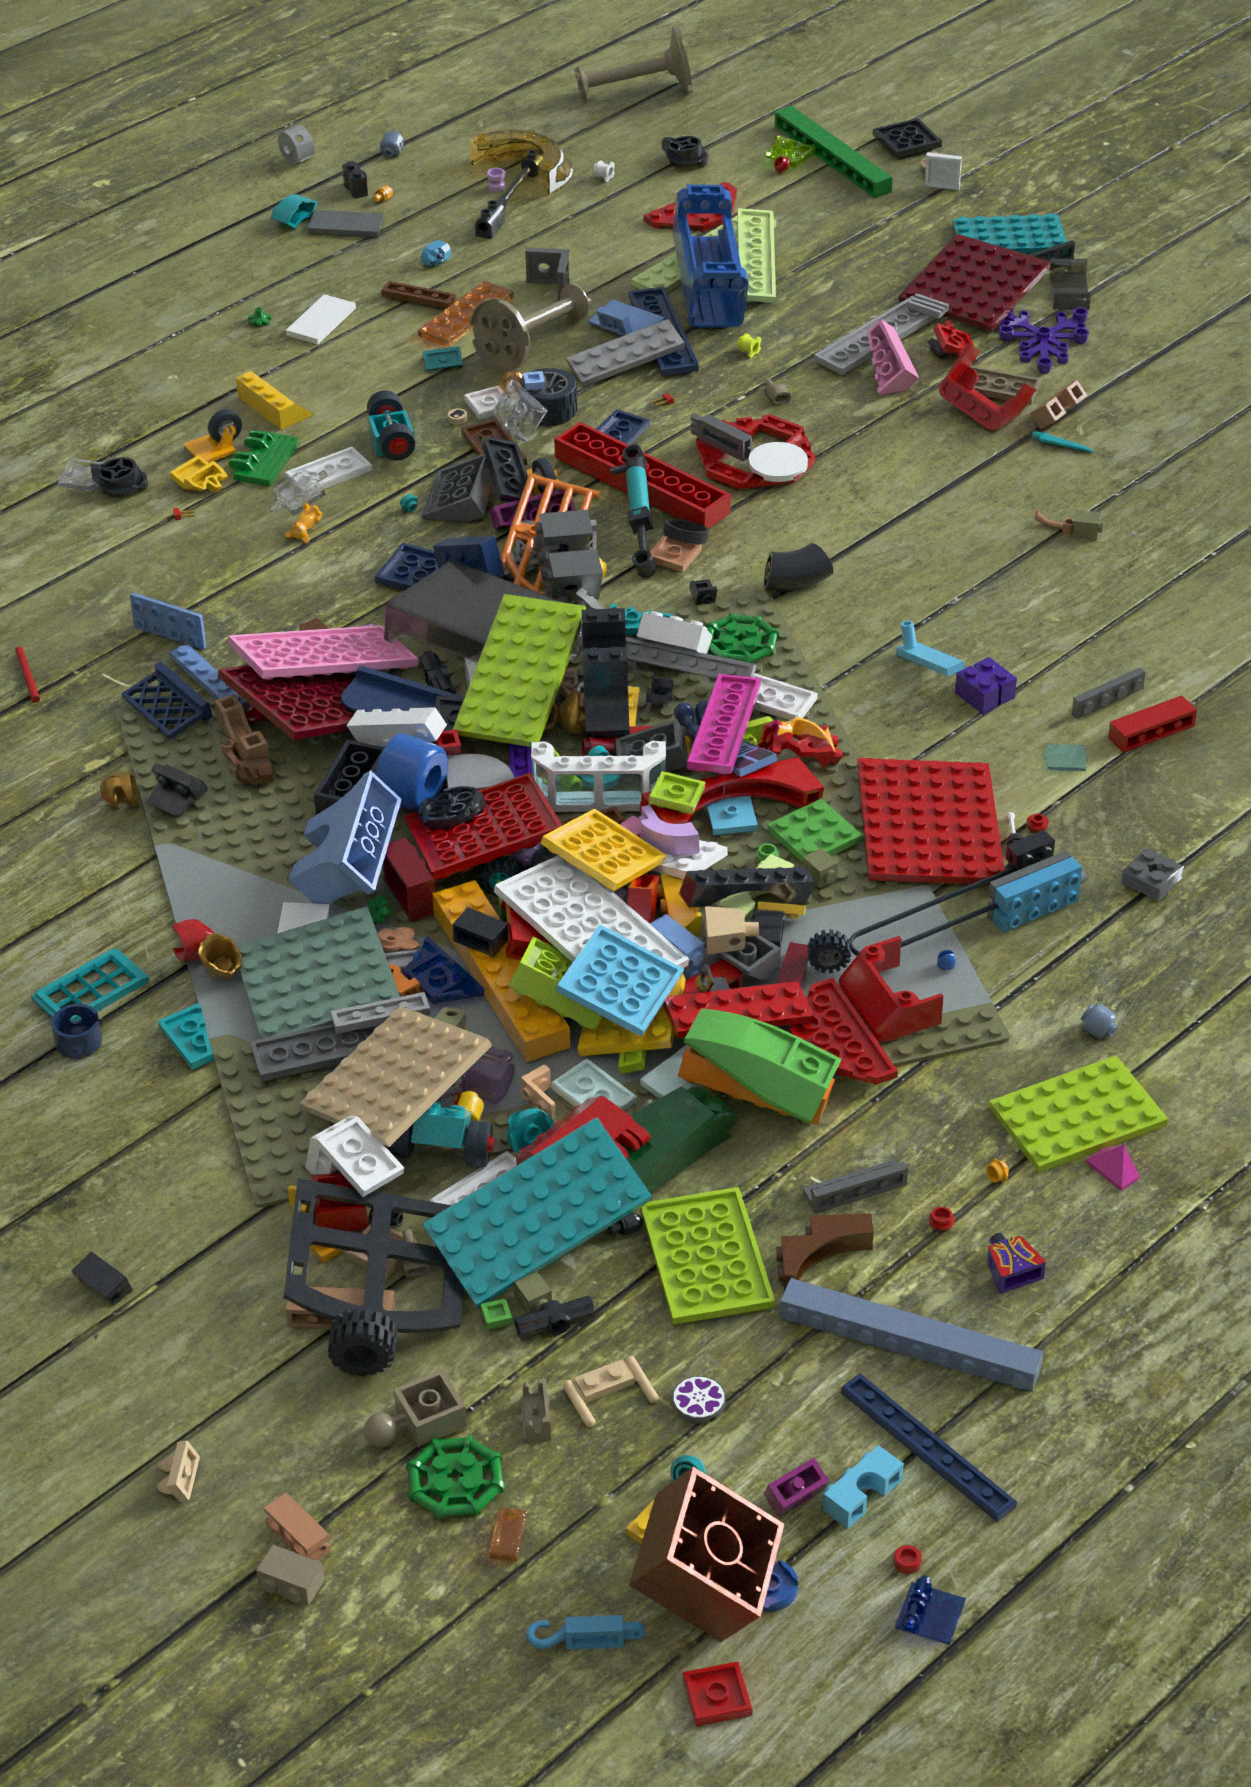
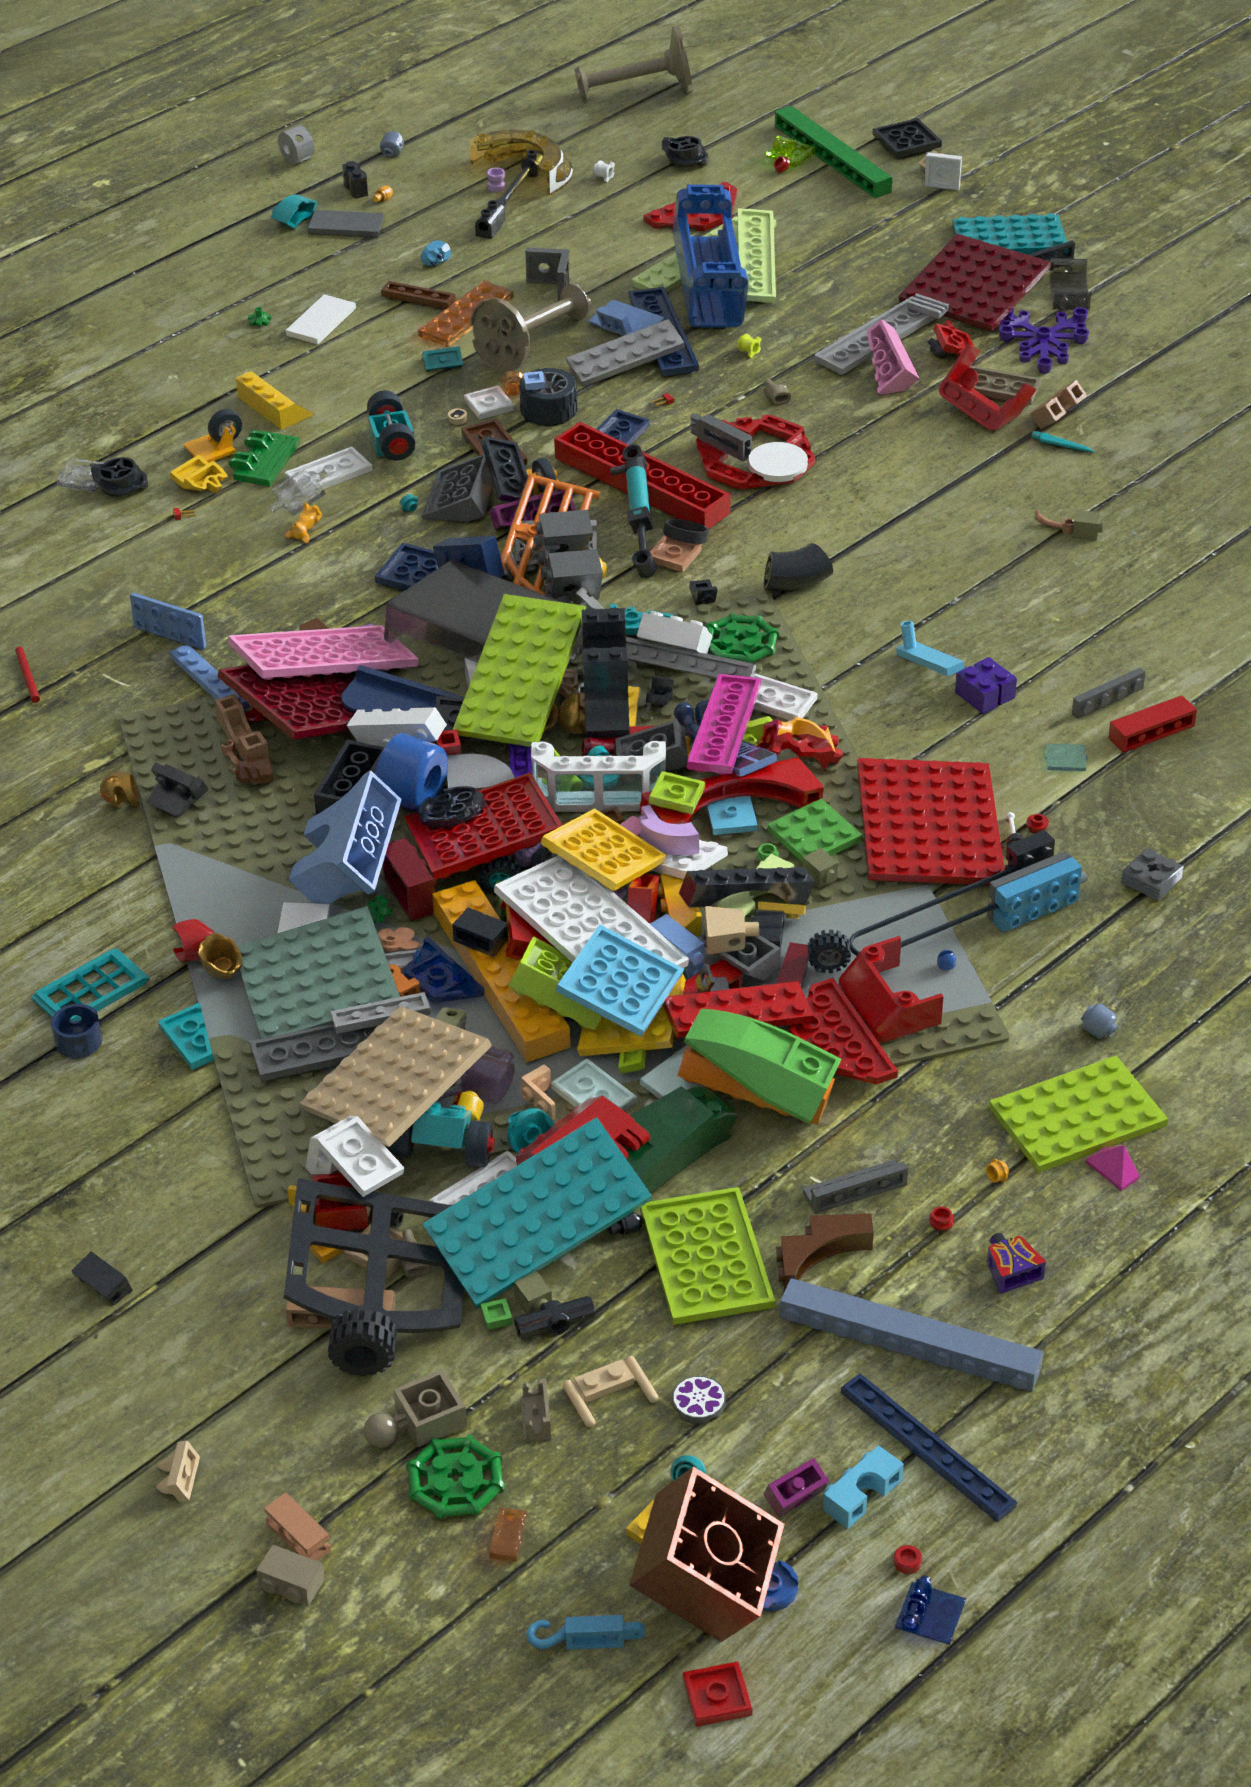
(179, 691): dark blue fence -> none
(436, 673): black piece -> none
(518, 412): clear slope -> none

